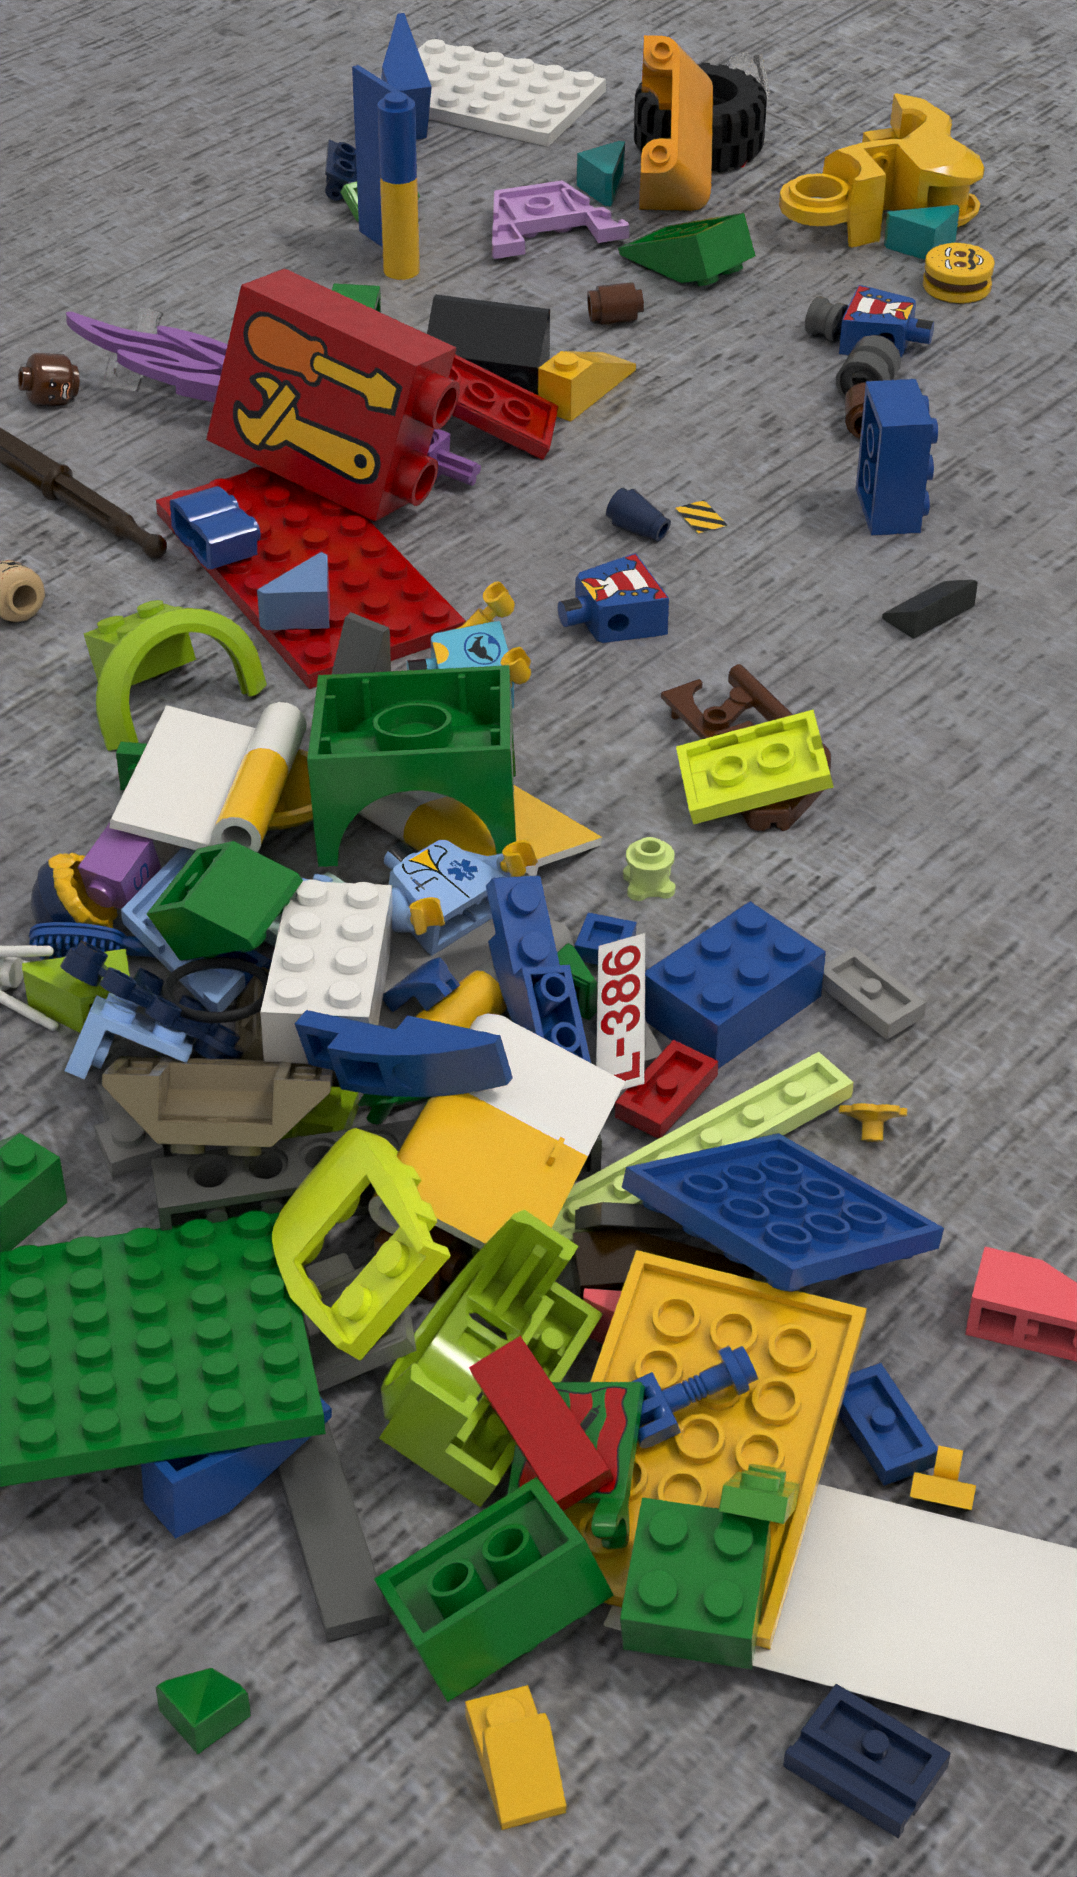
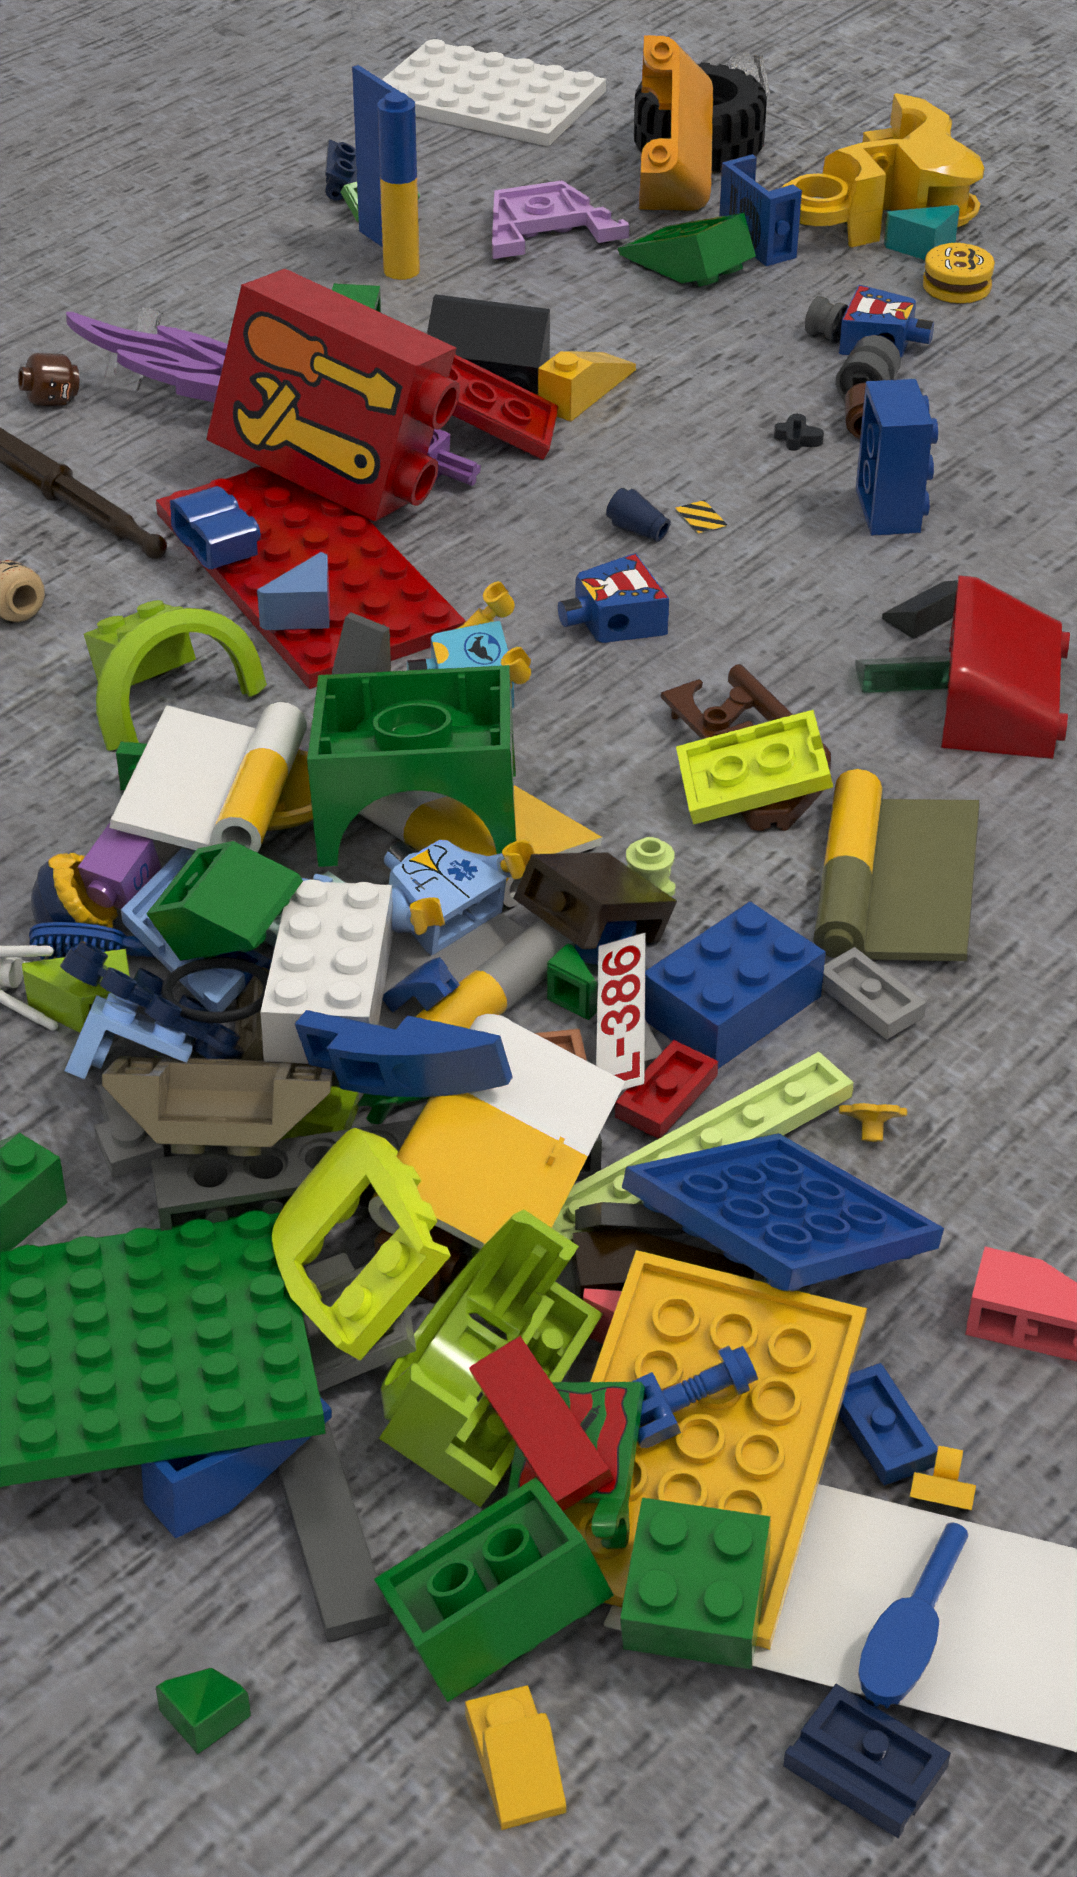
(406, 72): blue slope -> none
(527, 966): blue slope -> none
(588, 890): none -> dark brown panel
(601, 171): teal slope -> none
(615, 303): reddish brown brick -> none
(760, 1494): bright green plate -> none
(770, 215): none -> blue panel
(798, 433): none -> black piece
(896, 874): none -> olive door
(903, 673): none -> clear green slope
(908, 1629): none -> blue piece
(1003, 674): none -> red windscreen

